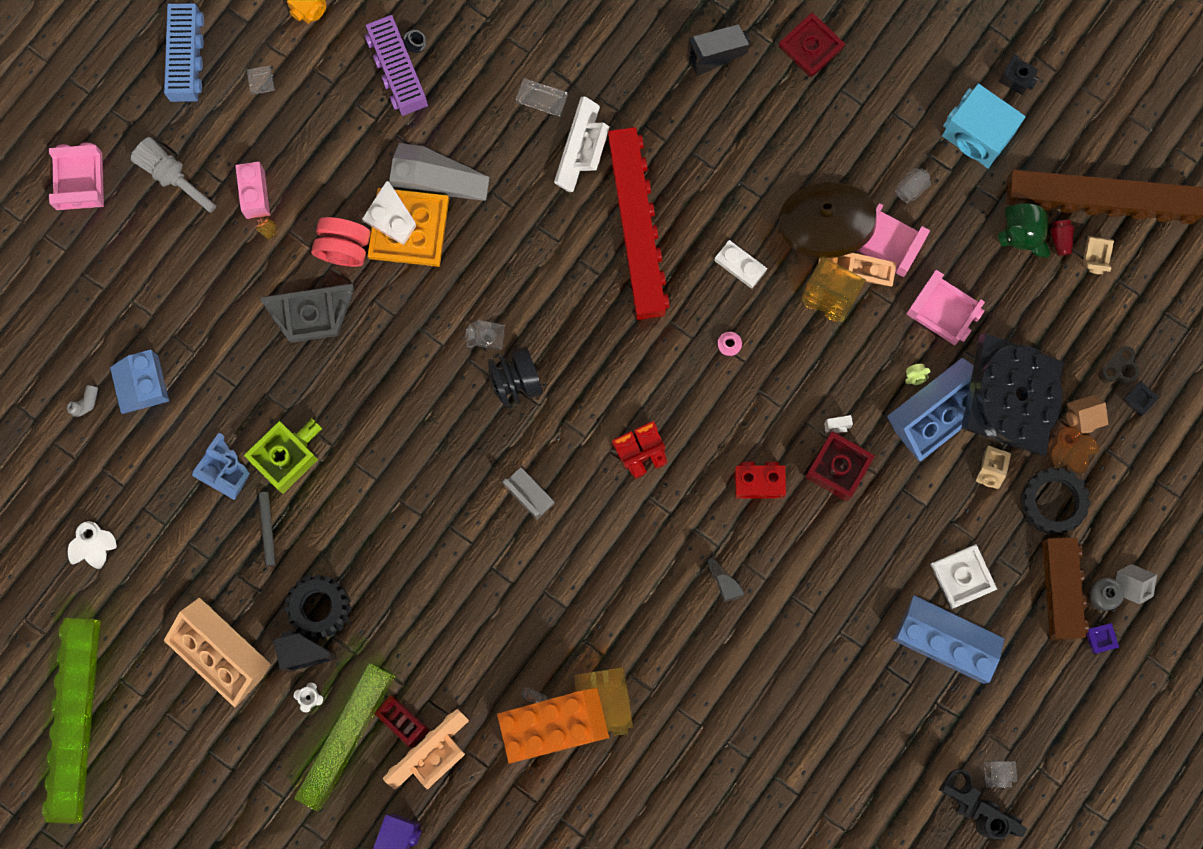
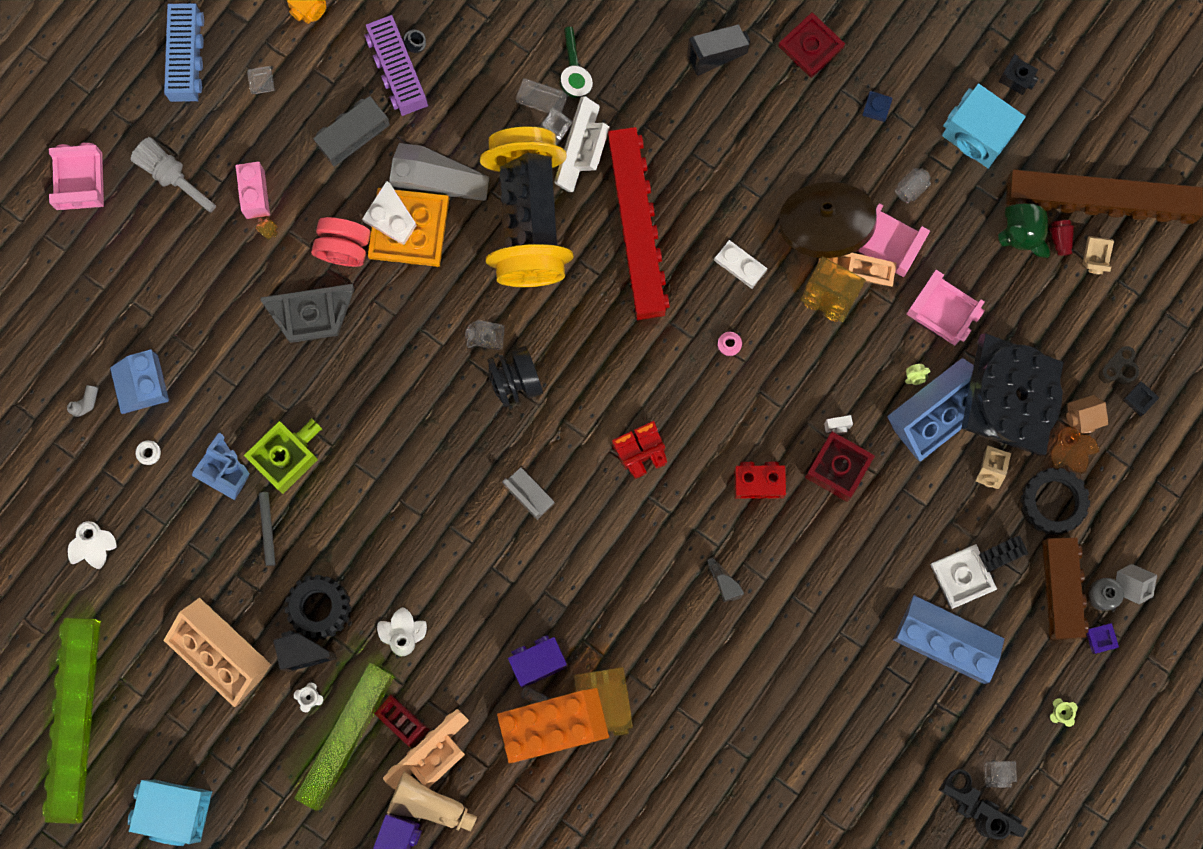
(143, 447): none -> white plate
(169, 812): none -> medium azure brick
(351, 131): none -> dark grey brick
(402, 628): none -> white plate
(418, 801): none -> tan piece
(527, 198): none -> brick
(537, 662): none -> dark purple brick
(556, 123): none -> clear brick
(574, 80): none -> piece
(877, 106): none -> dark blue plate
(1003, 553): none -> black tyre
(1068, 718): none -> yellowish green plate

